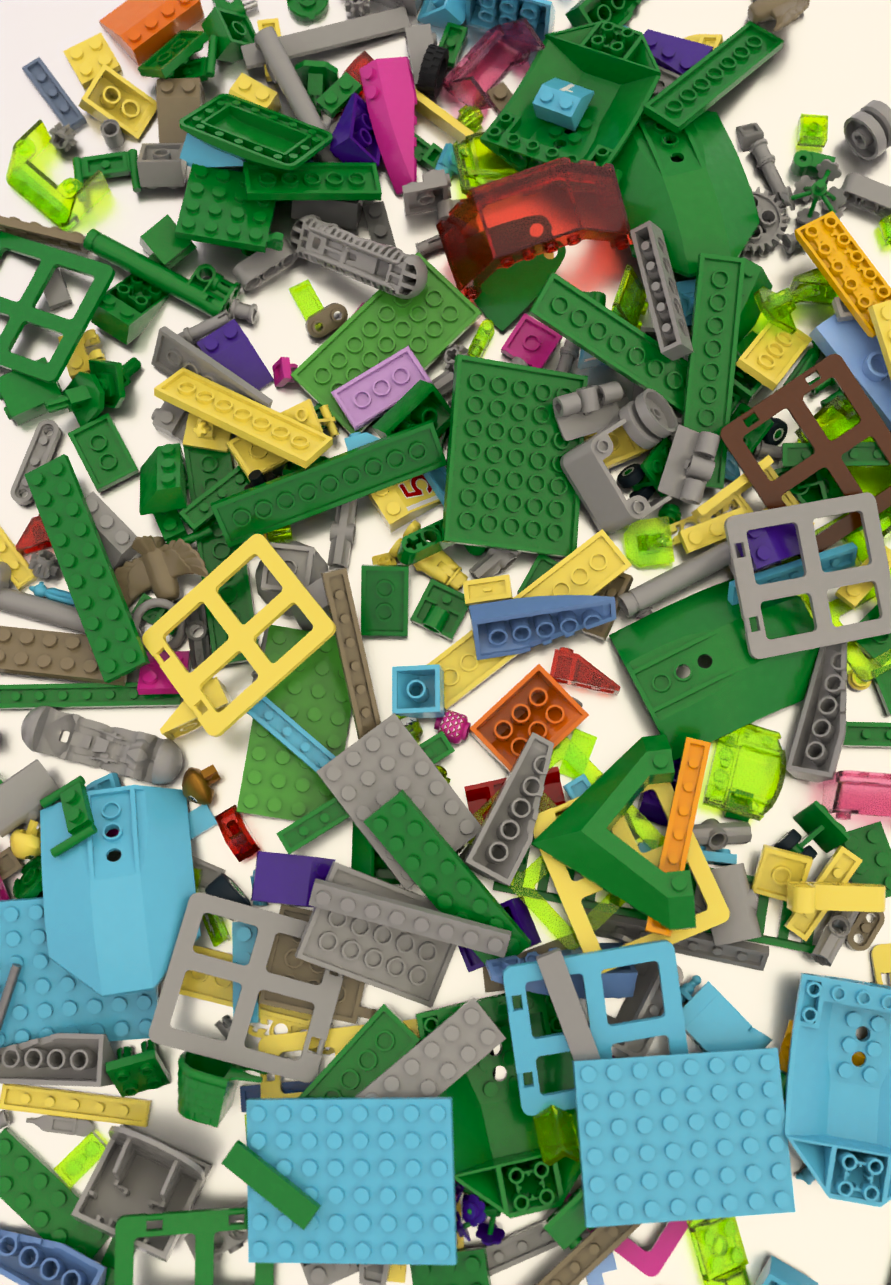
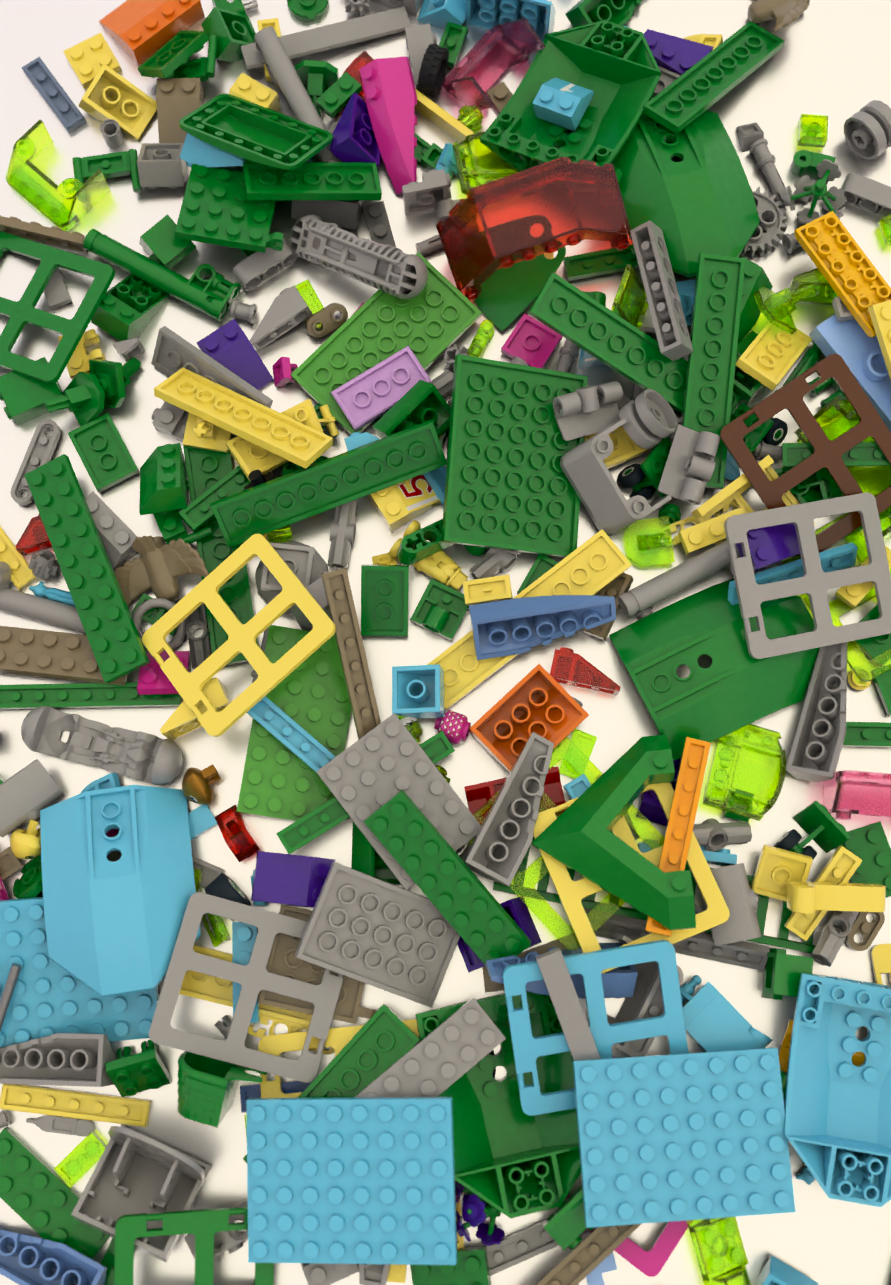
(62, 137): light grey gear -> none
(76, 813): green plate -> none
(129, 348): none -> light grey slope
(205, 327): light grey pin -> none
(271, 1184): green tile -> none
(283, 315): none -> light grey slope
(410, 918): light grey plate -> none
(556, 1135): clear neon green panel -> none
(598, 263): none -> green plate
(783, 973): none -> green plate

